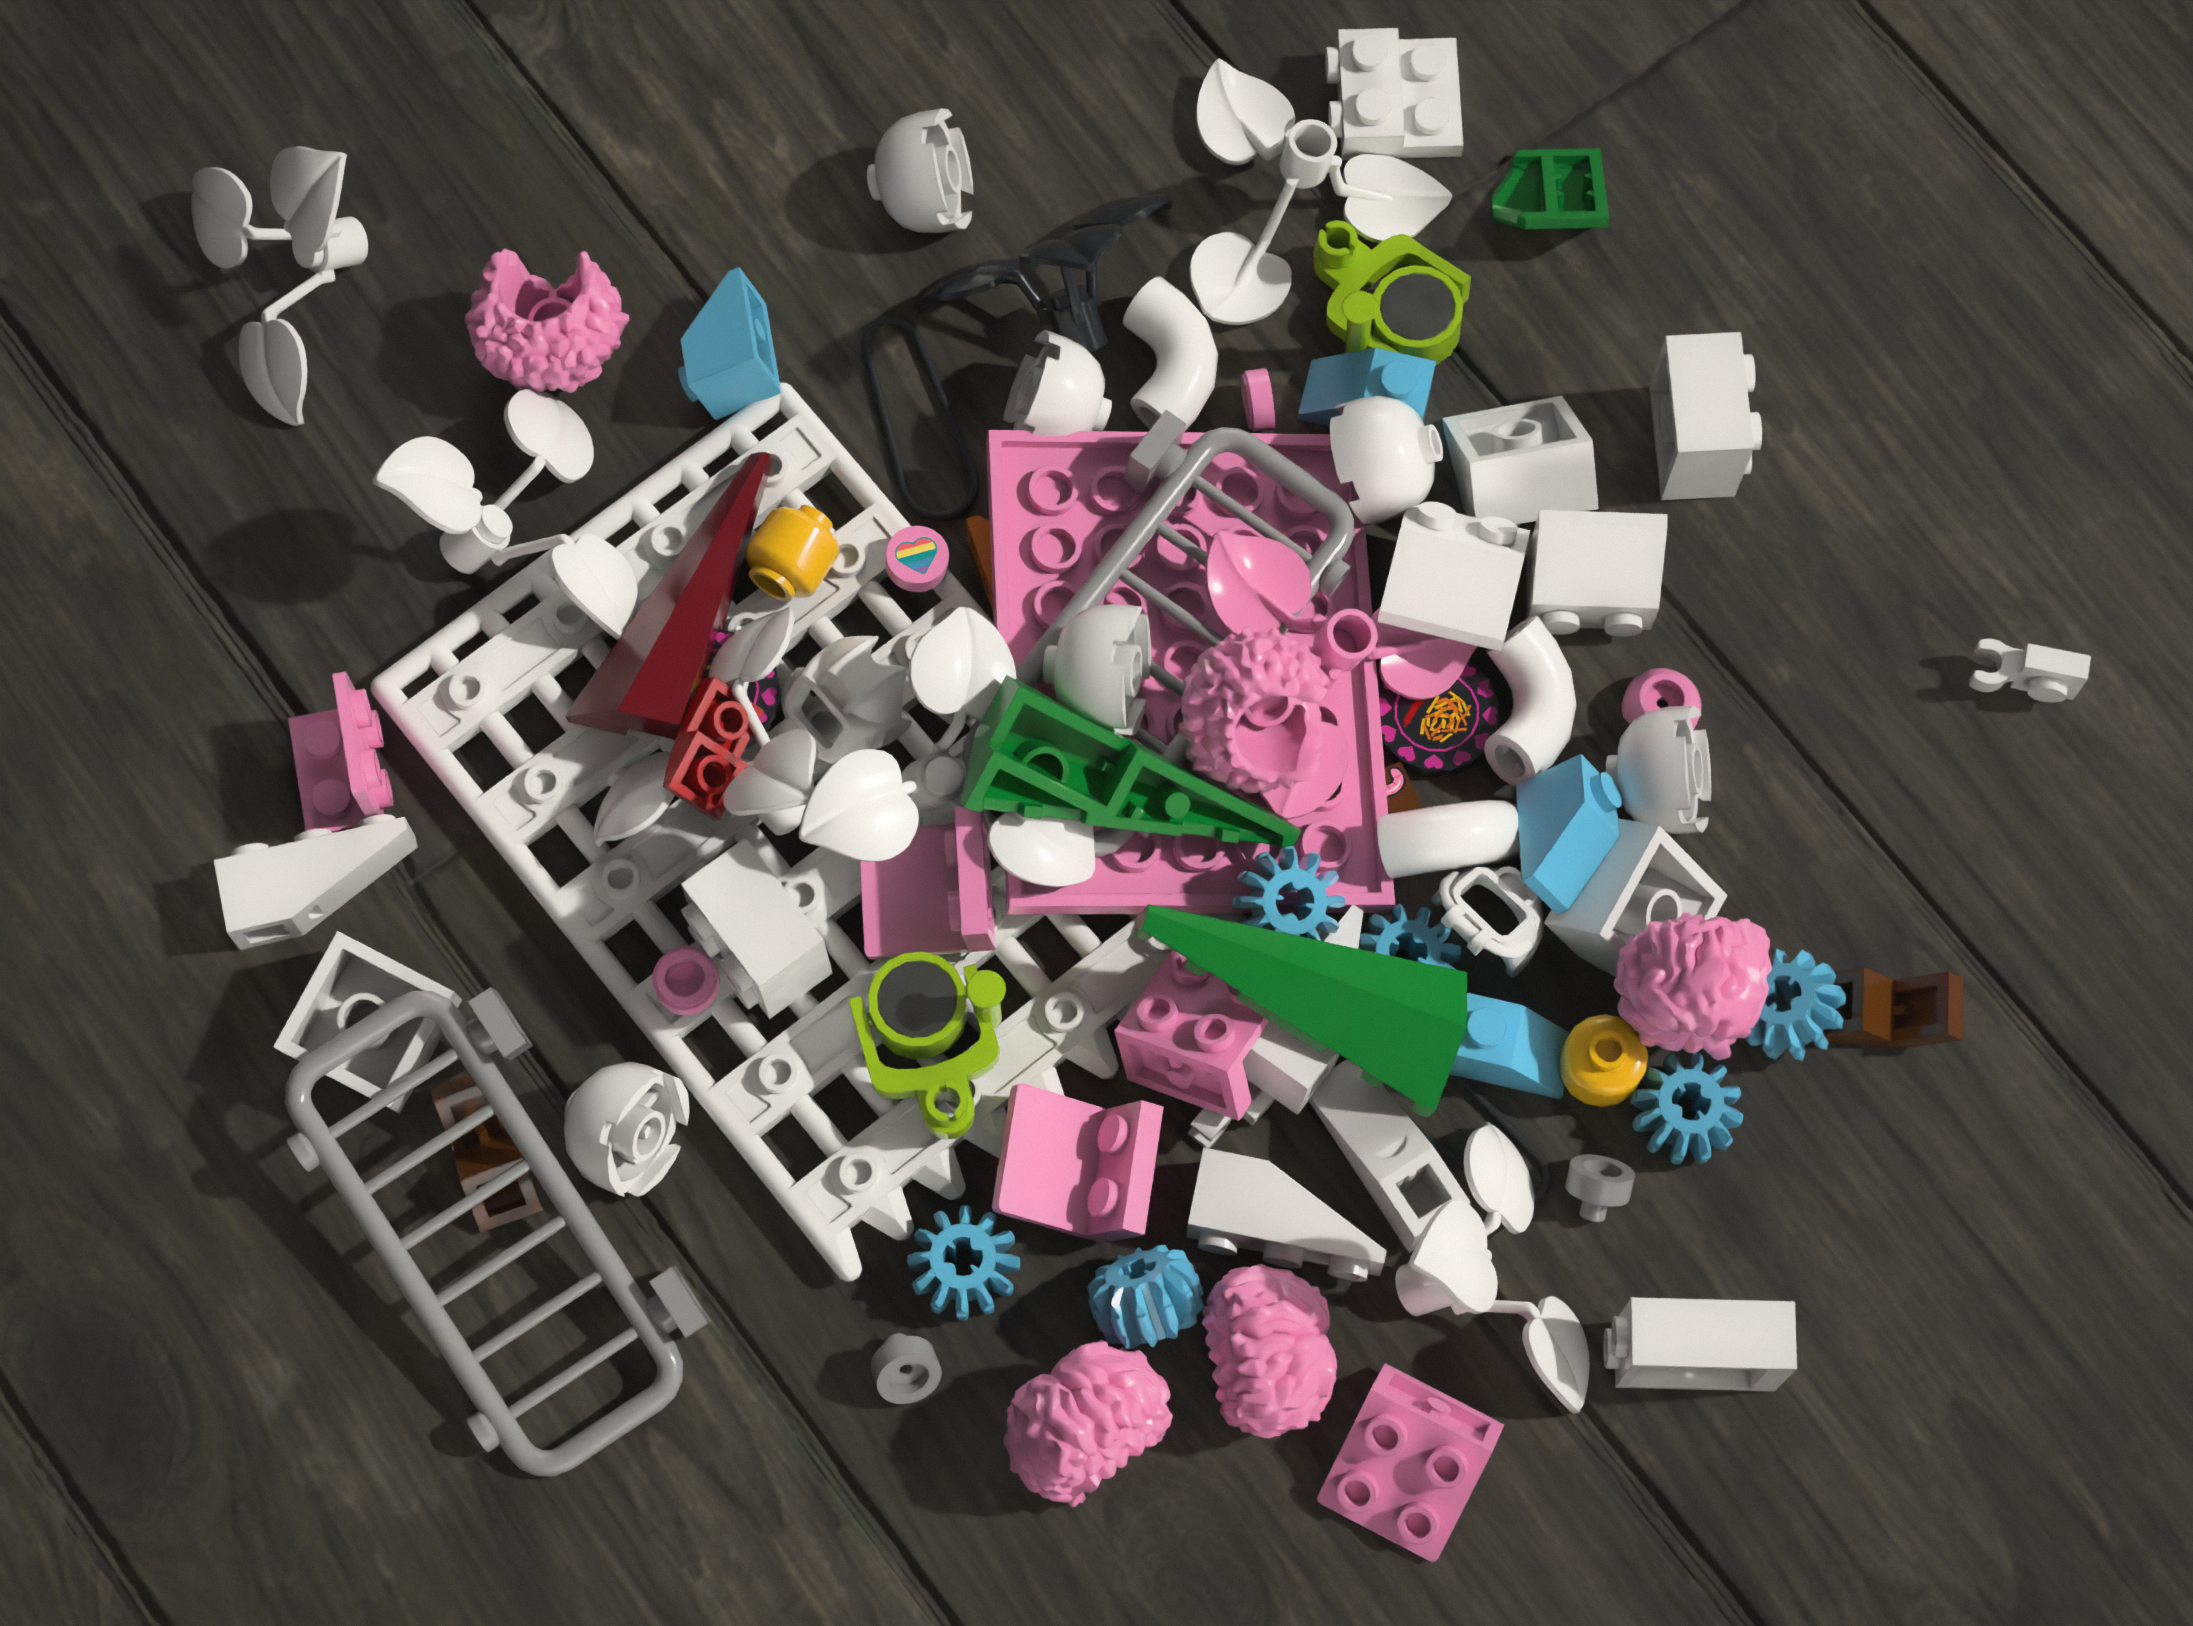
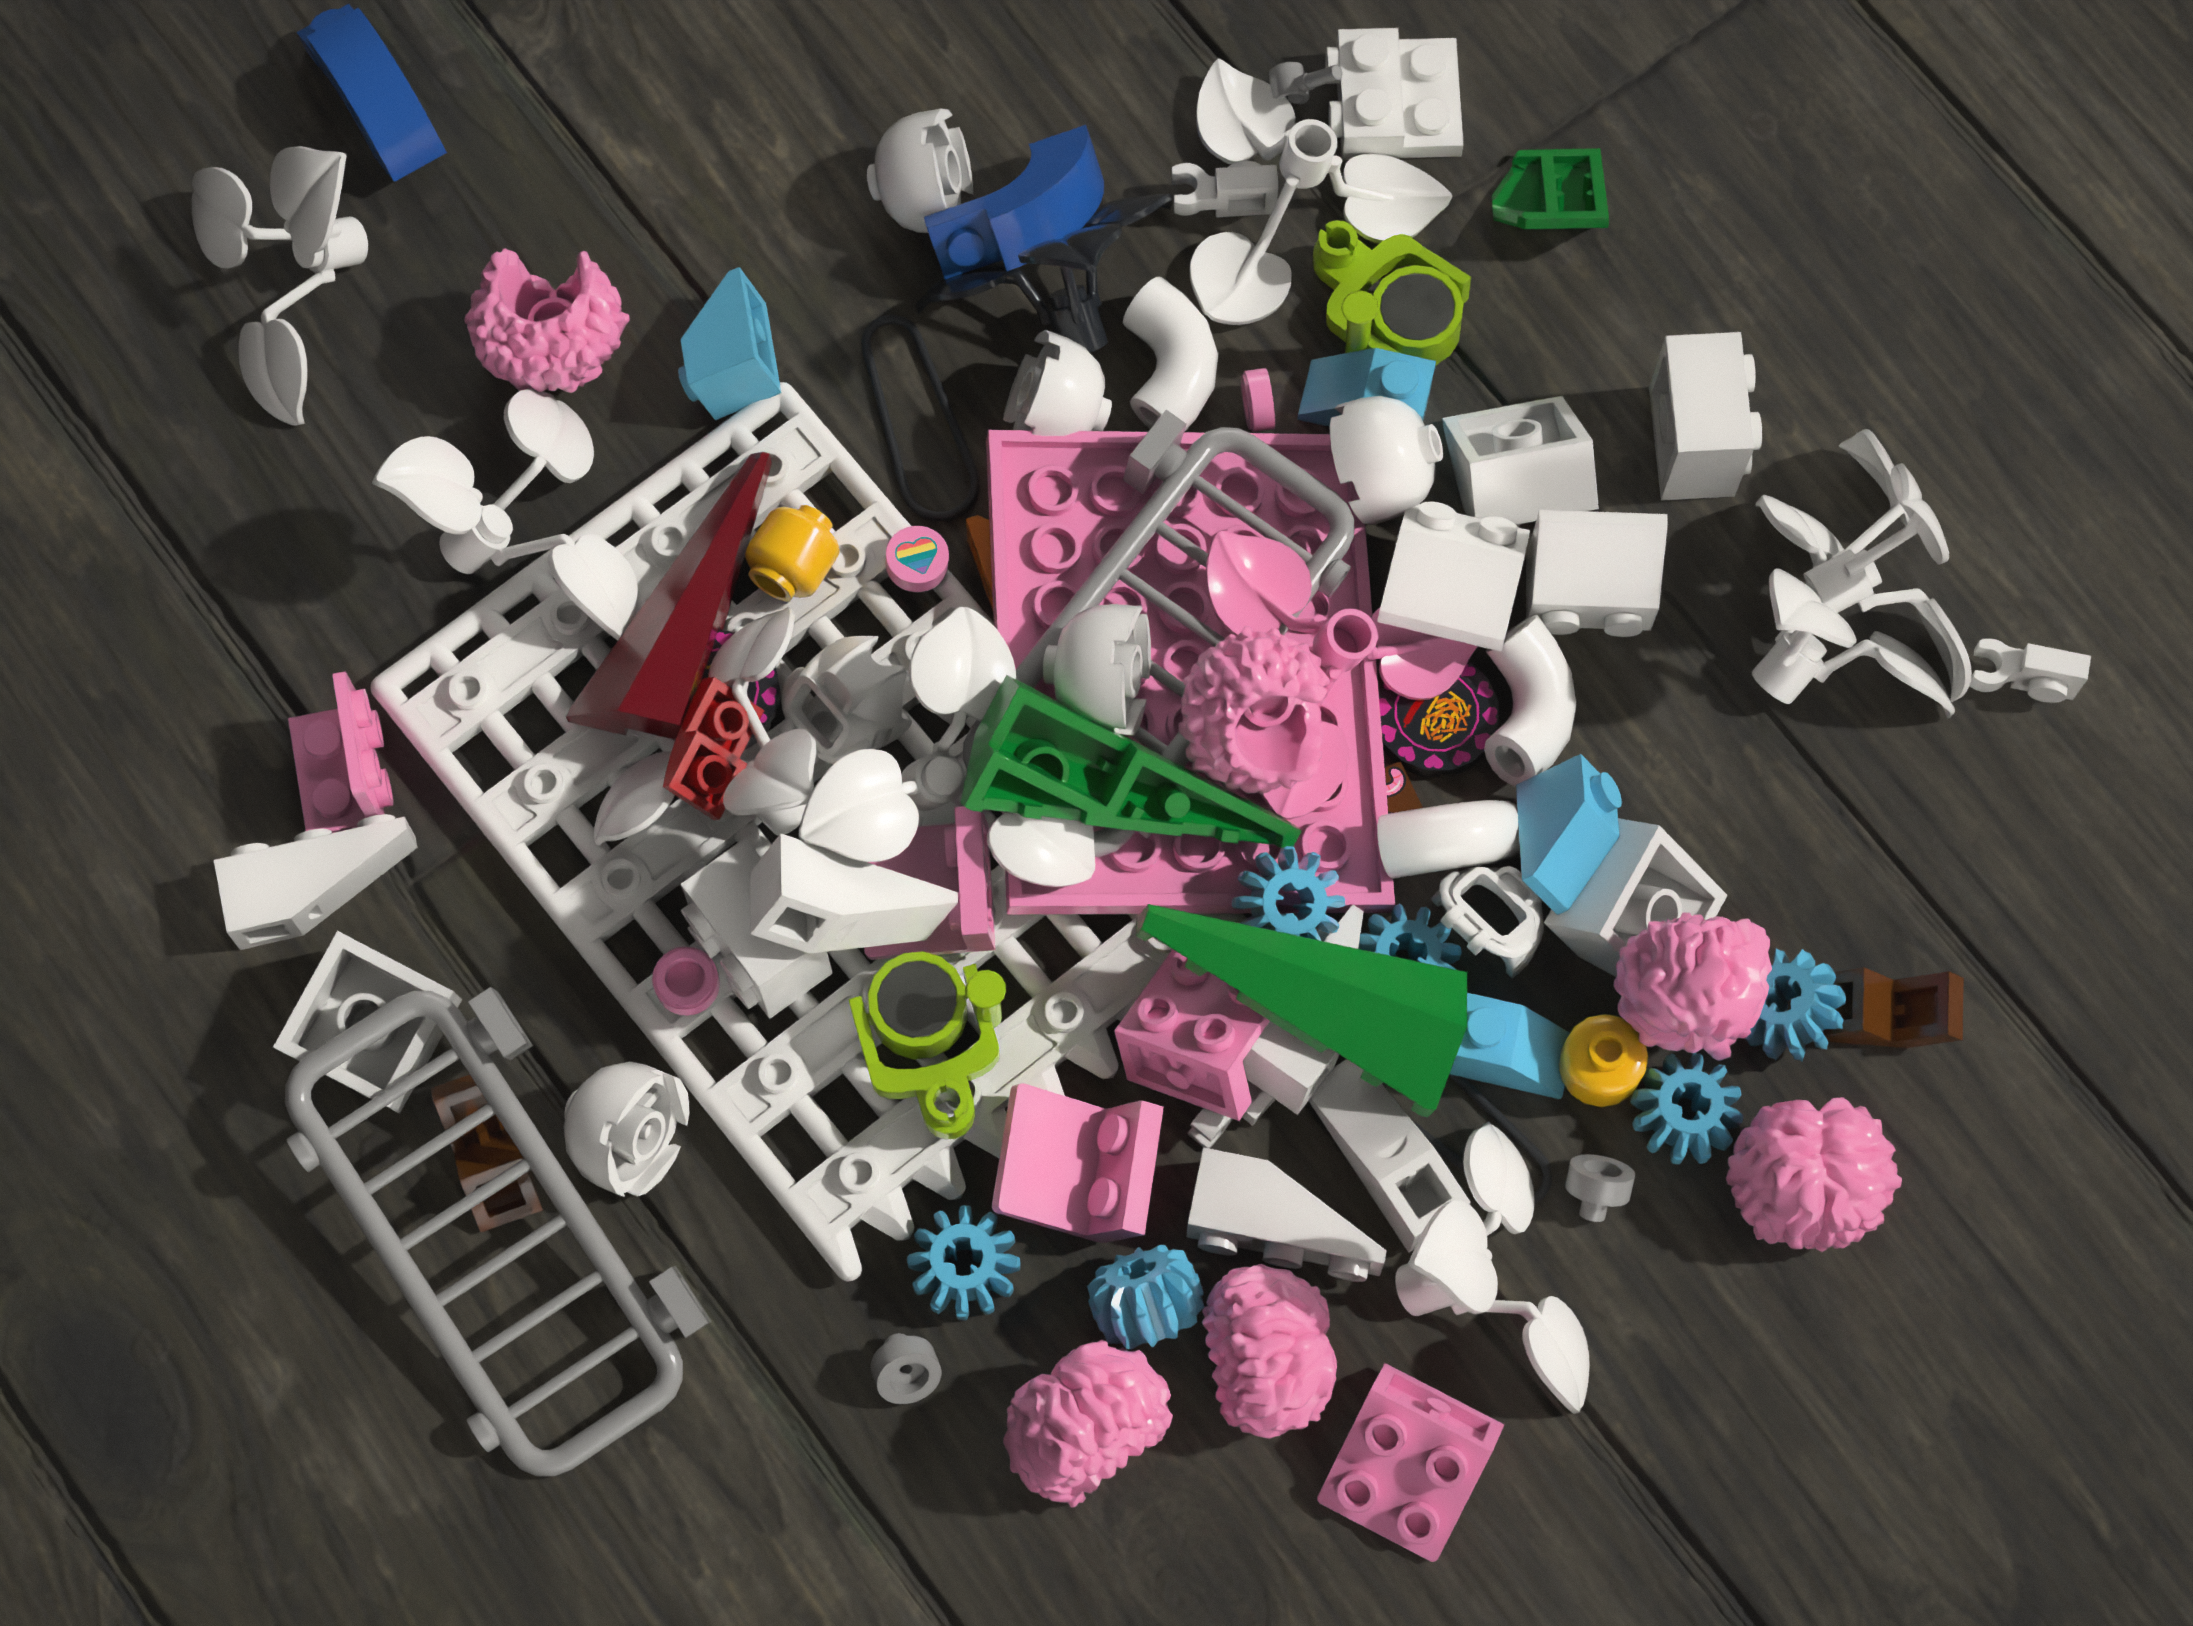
(372, 90): none -> blue arch
(837, 903): none -> white slope
(1042, 204): none -> blue arch
(1235, 191): none -> white plate
(1292, 81): none -> light grey hand
(1659, 685): bright pink plate -> none
(1664, 769): white cylinder -> none
(1702, 1344): white window -> none
(1800, 614): none -> white plant
(1813, 1174): none -> bright pink hair
(1853, 574): none -> white plant

